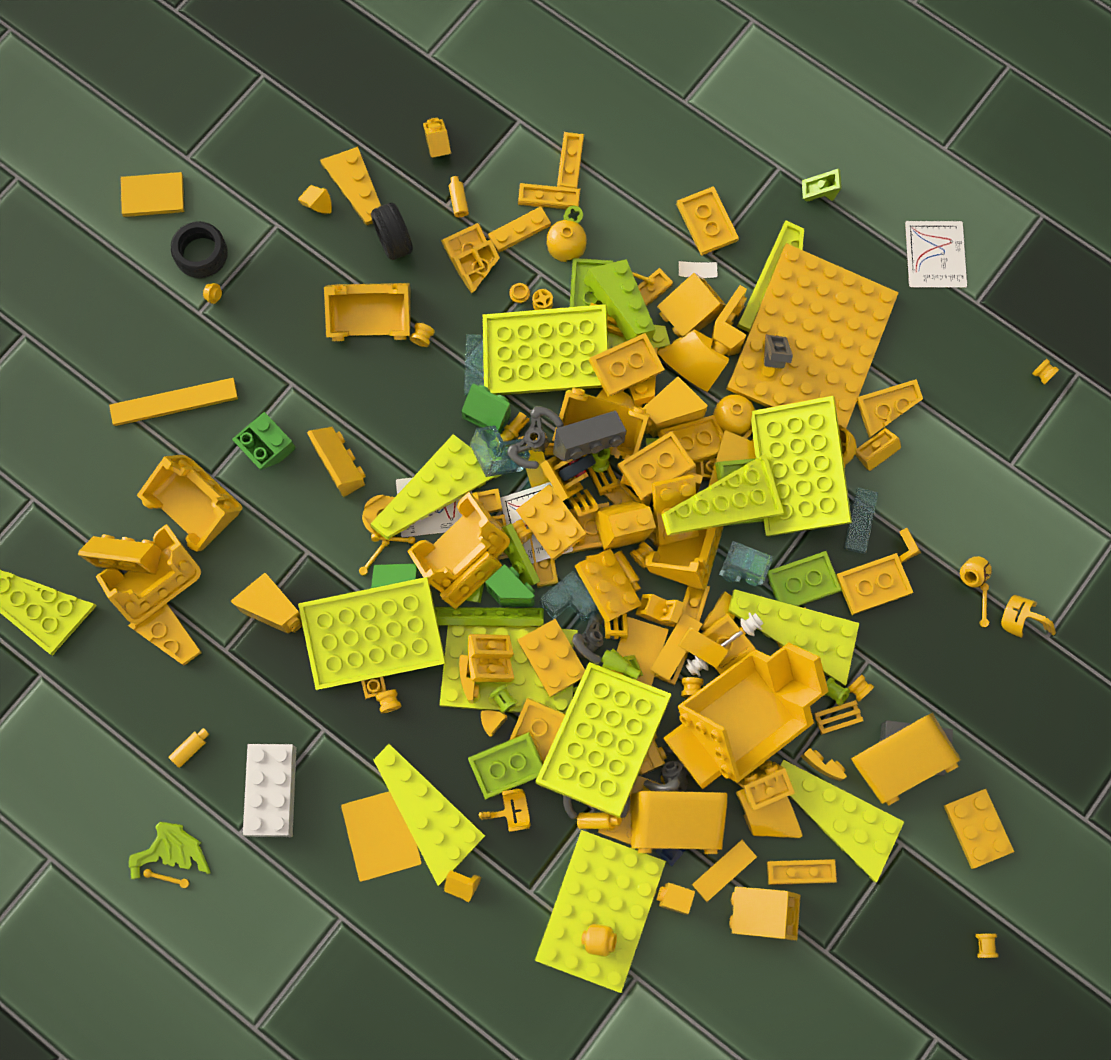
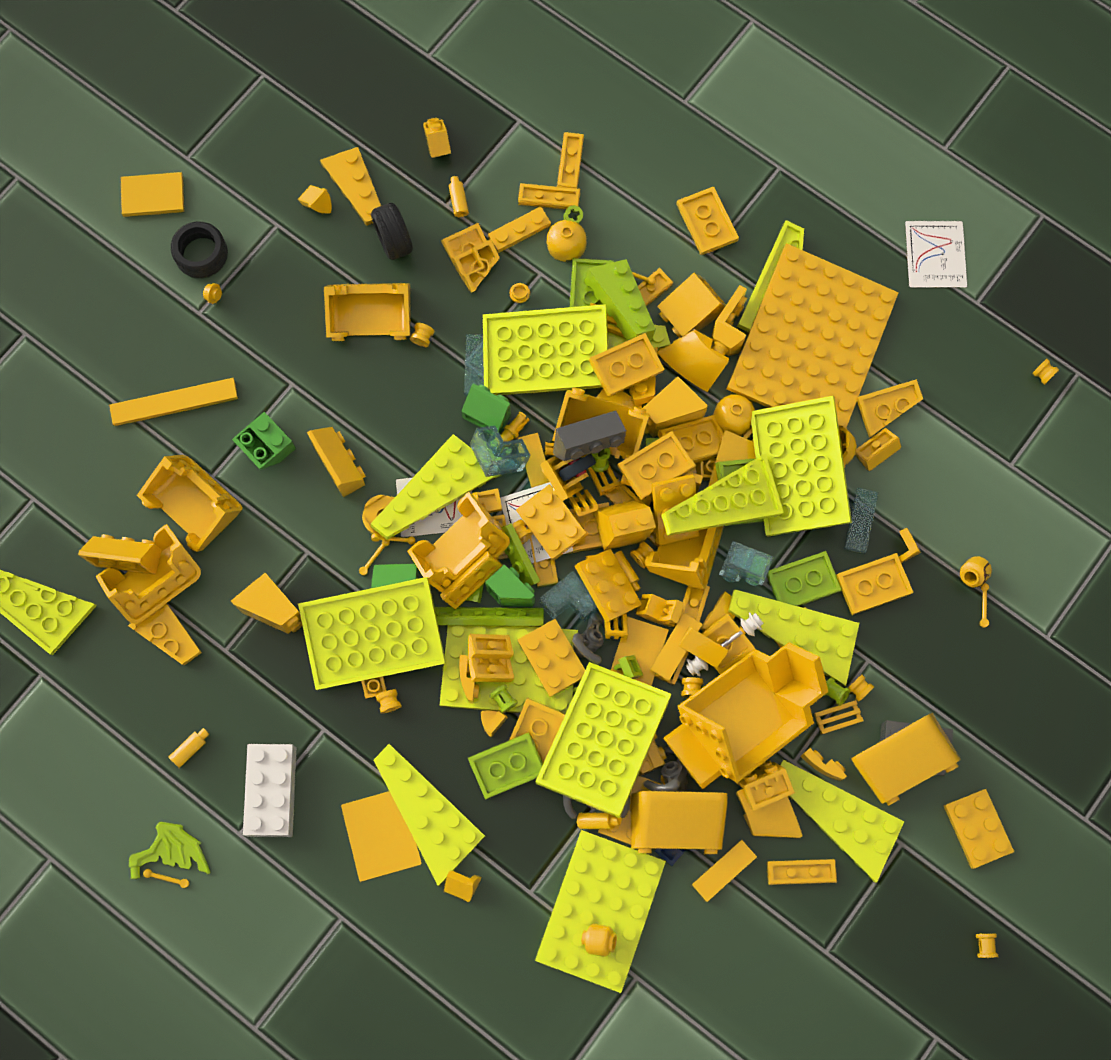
(519, 799): yellow helmet -> none
(529, 442): dark grey piece -> none
(542, 296): yellow wheel -> none
(614, 661): lime cone -> none
(675, 898): yellow brick -> none
(705, 270): white sticker -> none
(765, 913): yellow slope -> none
(777, 351): dark grey slope -> none
(822, 185): lime slope -> none
(1009, 616): yellow helmet -> none

